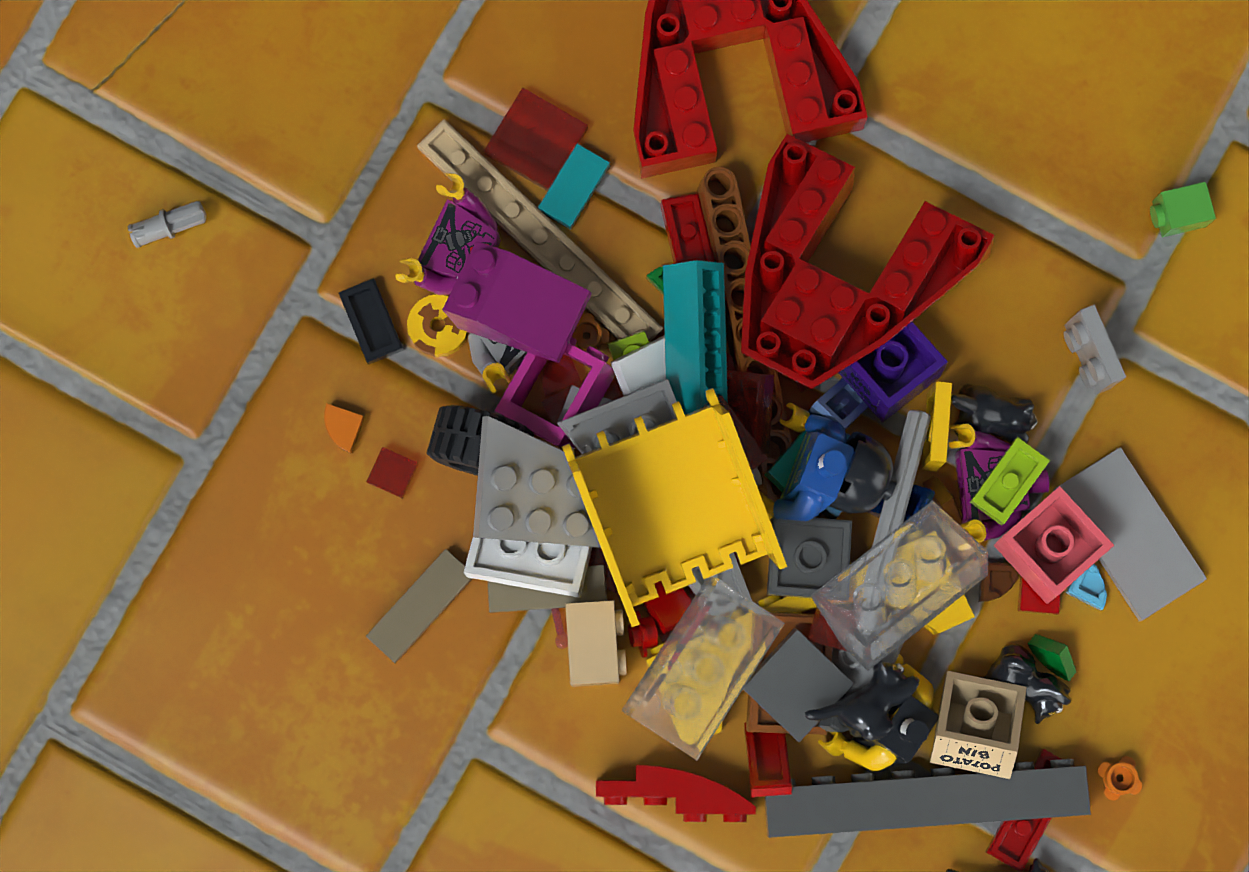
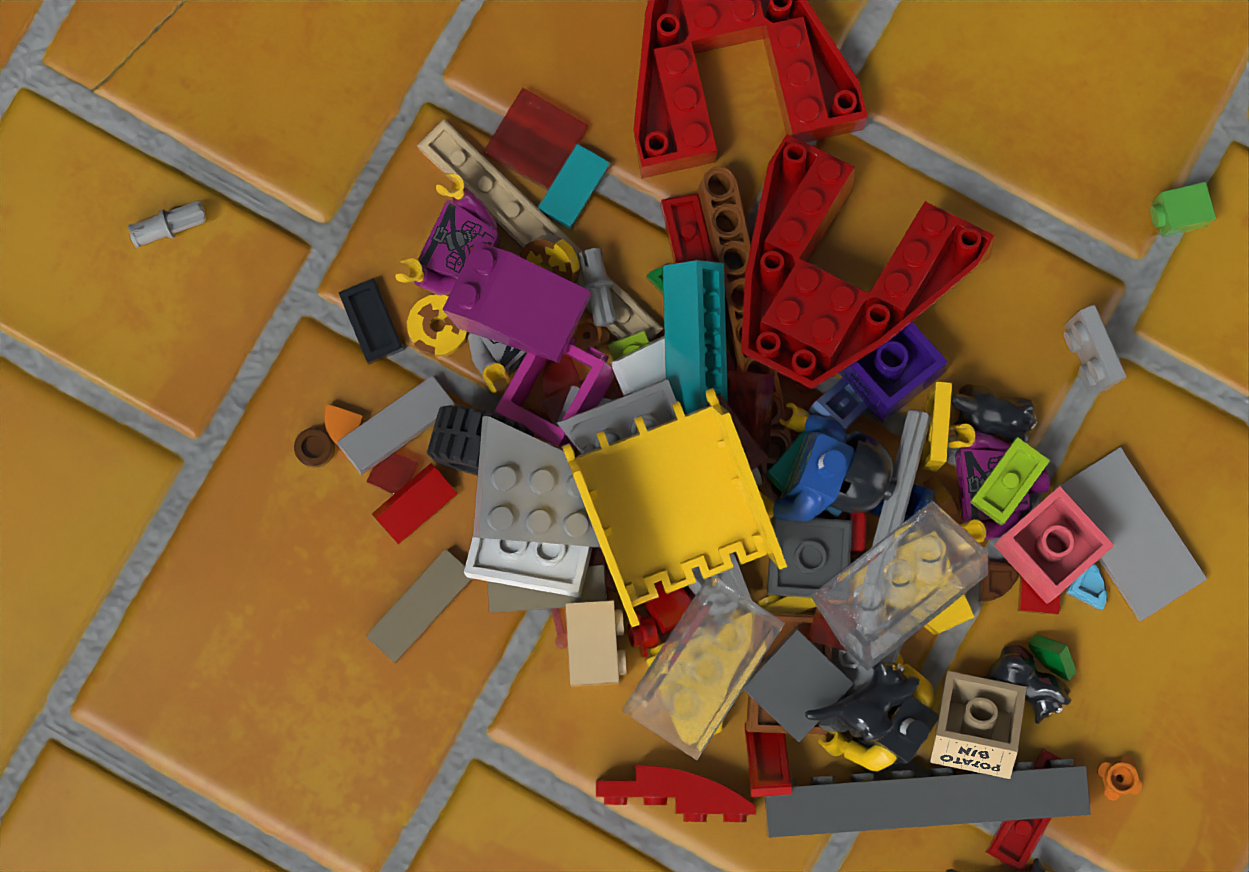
(314, 447): none -> reddish brown tile
(394, 425): none -> light grey tile
(414, 503): none -> red tile
(555, 252): none -> piece
(599, 285): none -> light grey axle
(858, 532): none -> red tile

